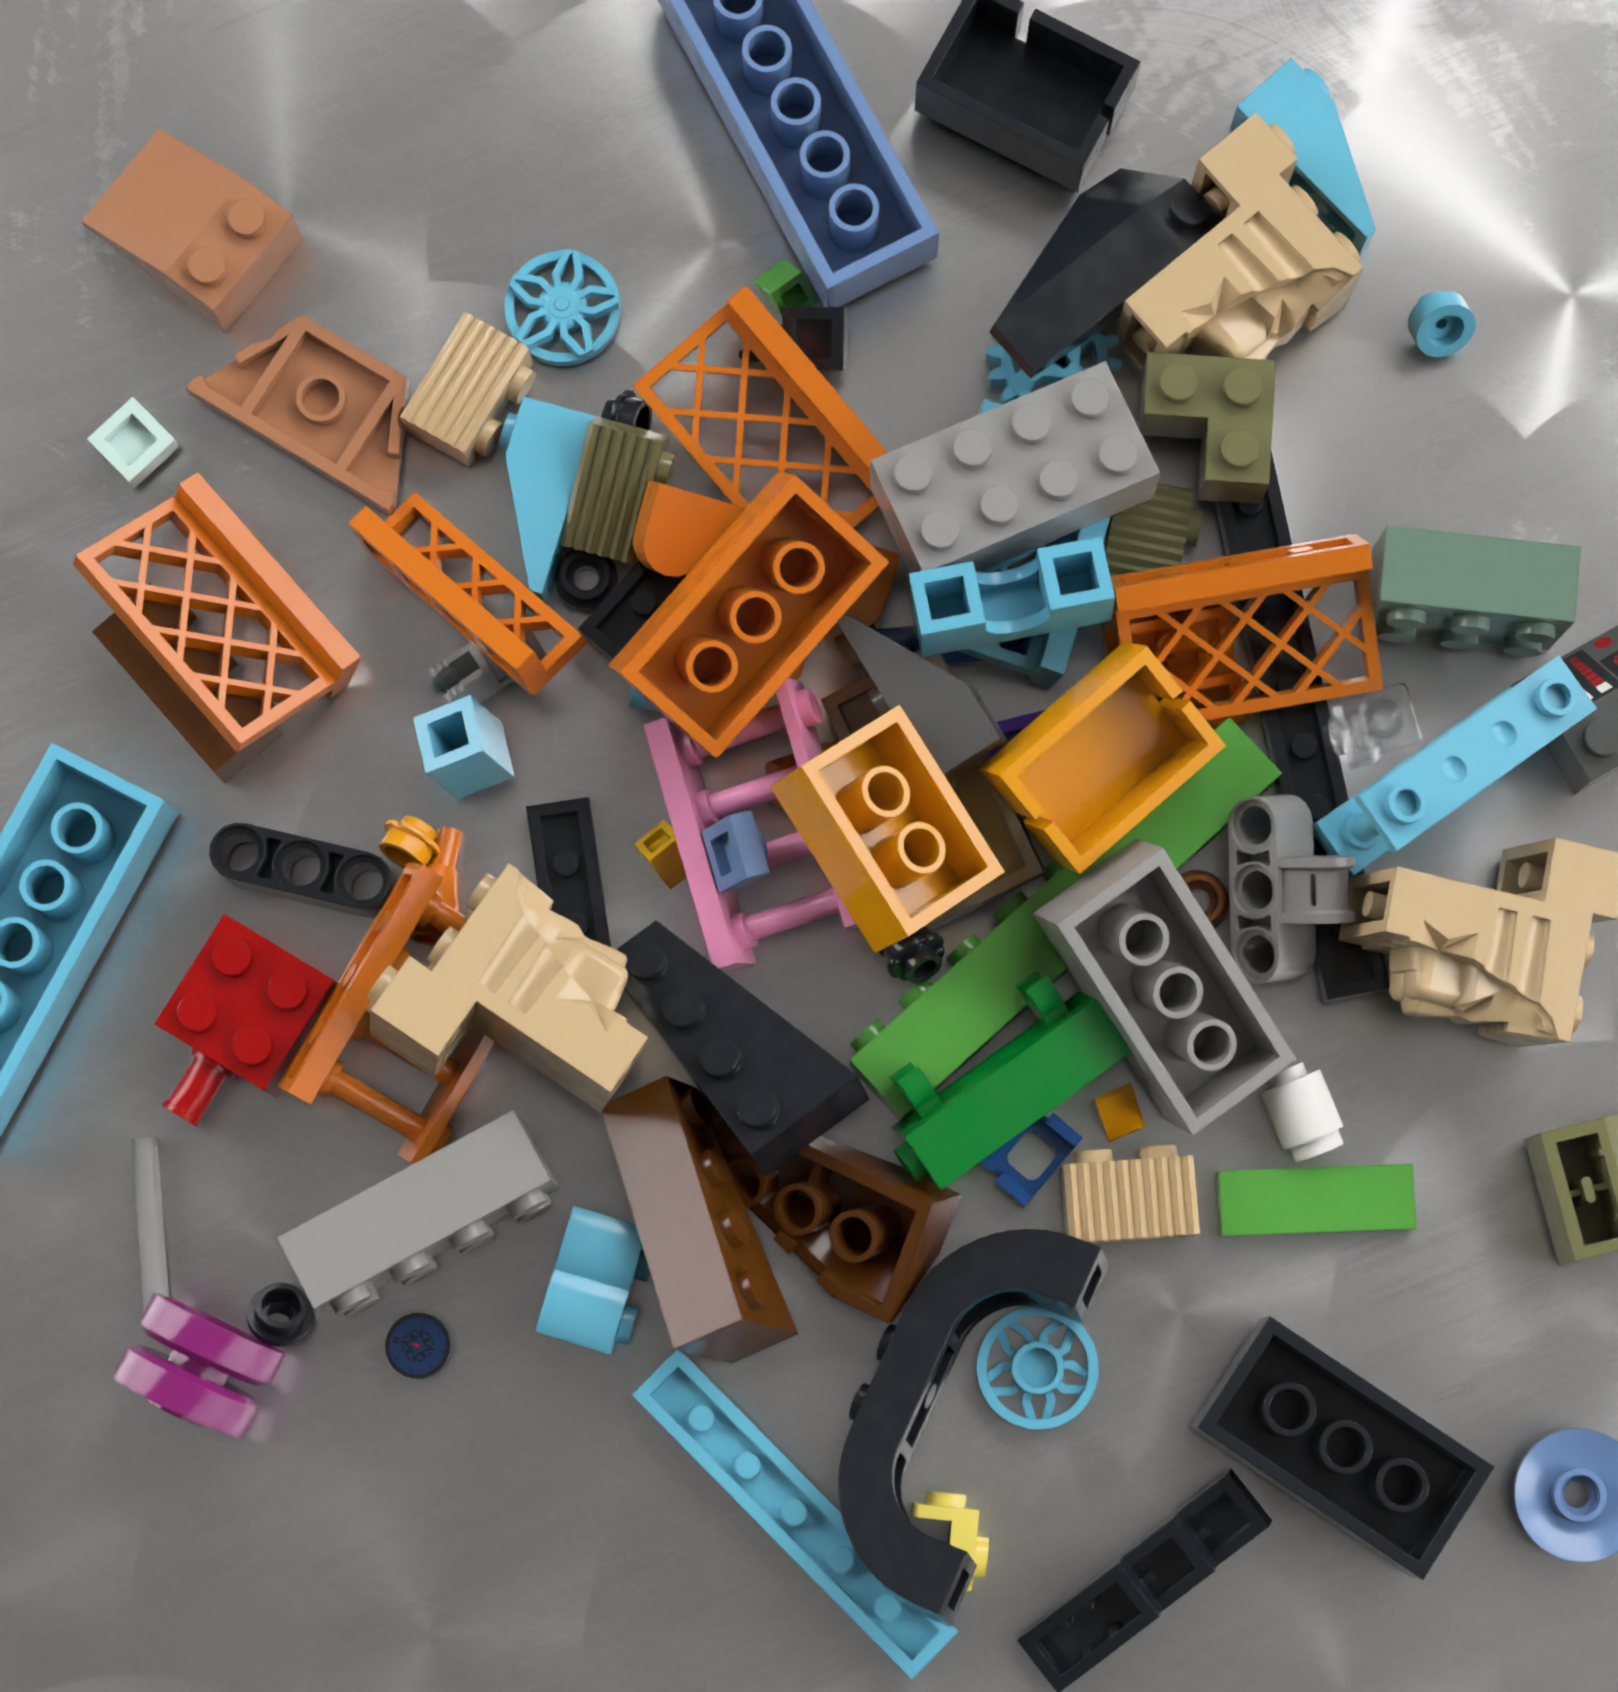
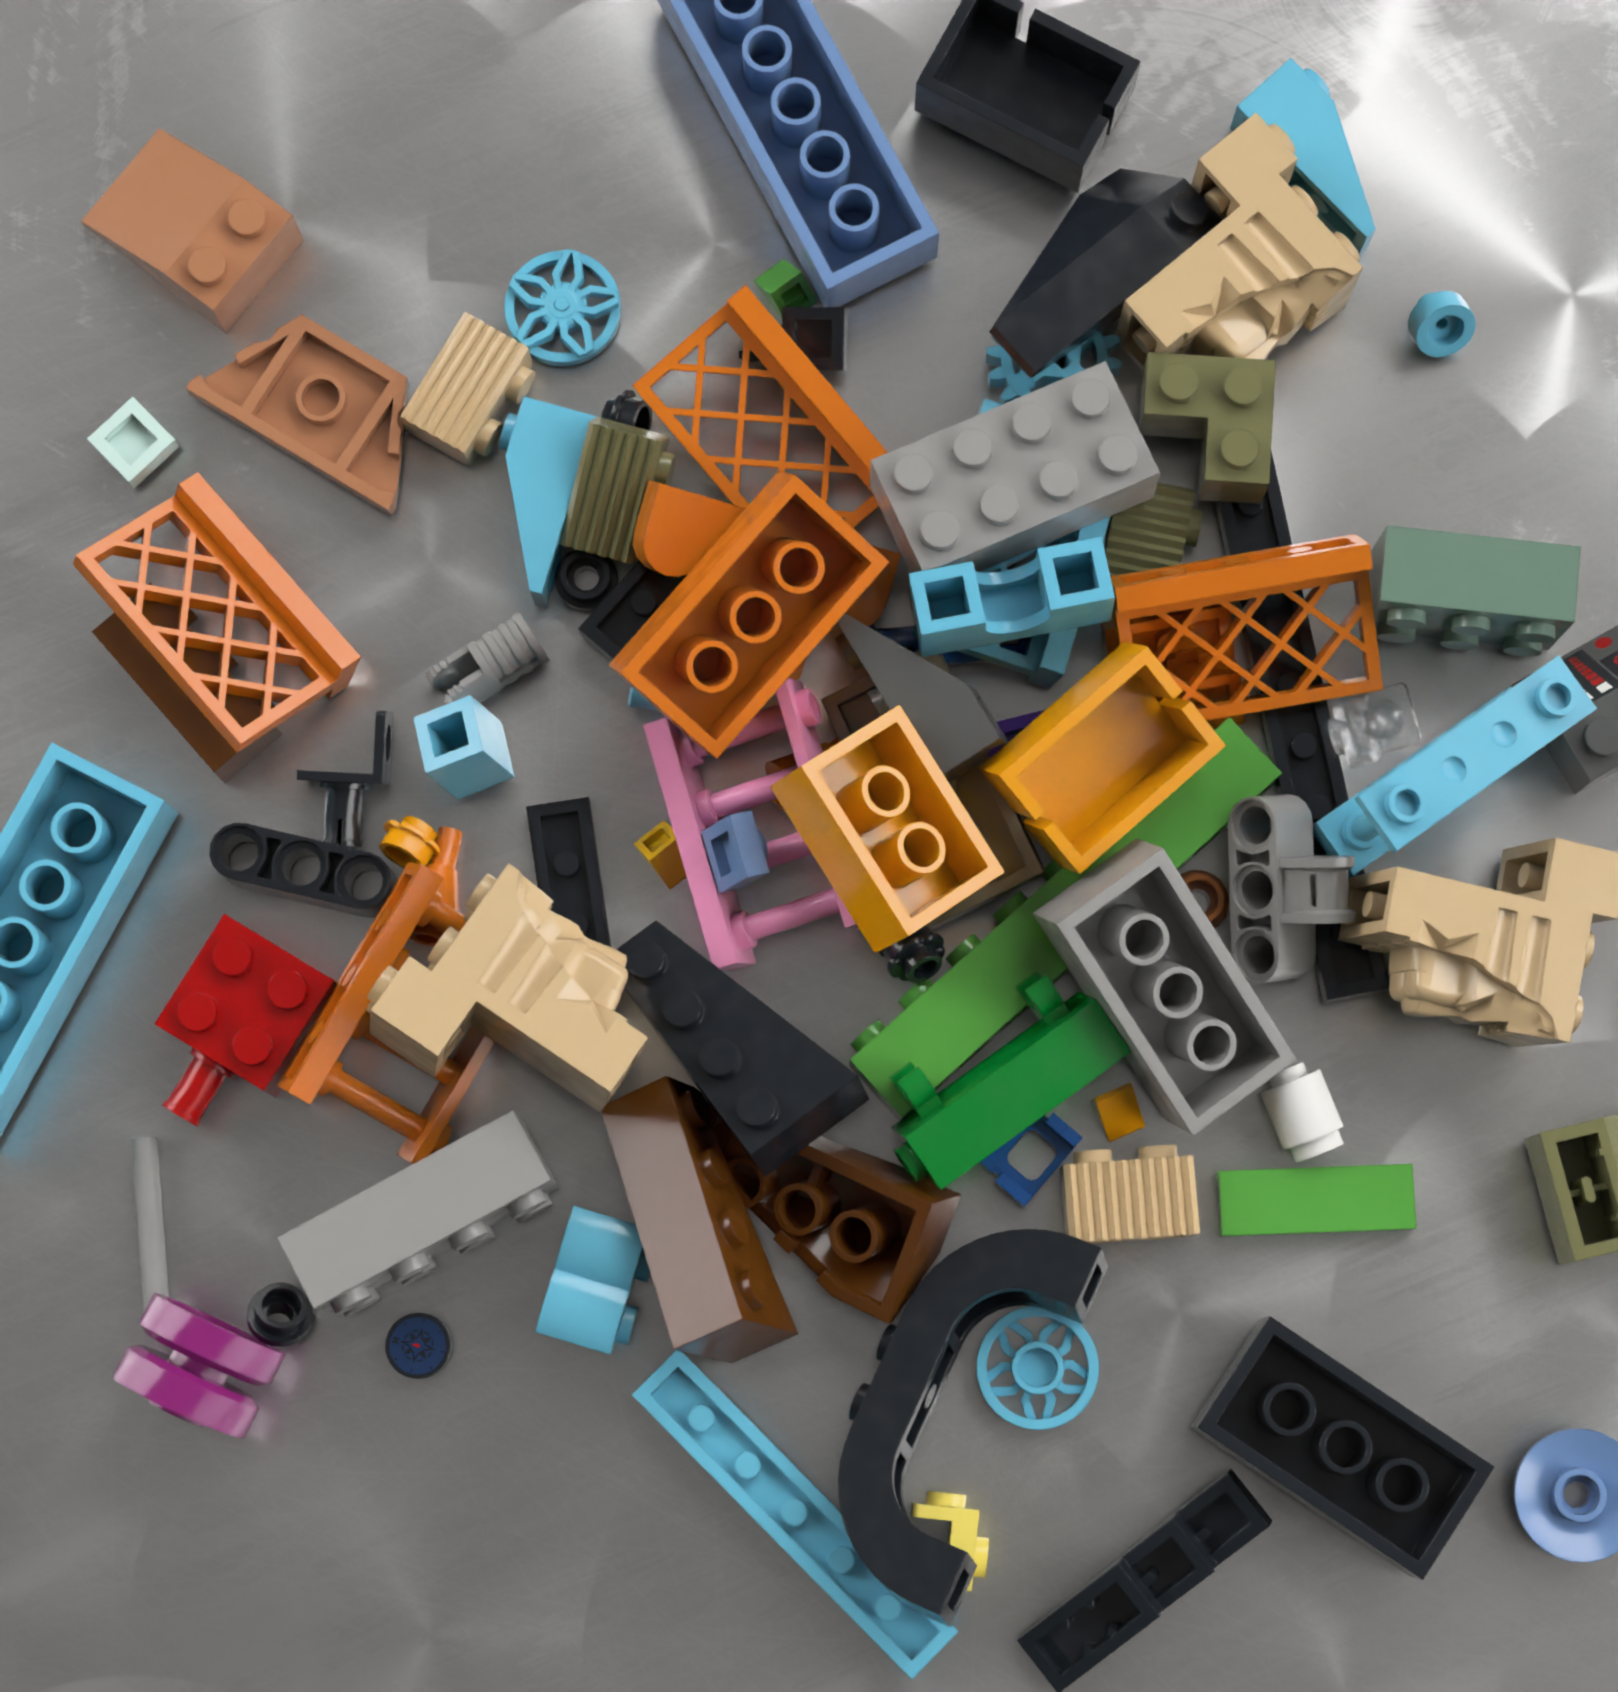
(346, 790): none -> black bracket
(463, 602): orange fence -> none

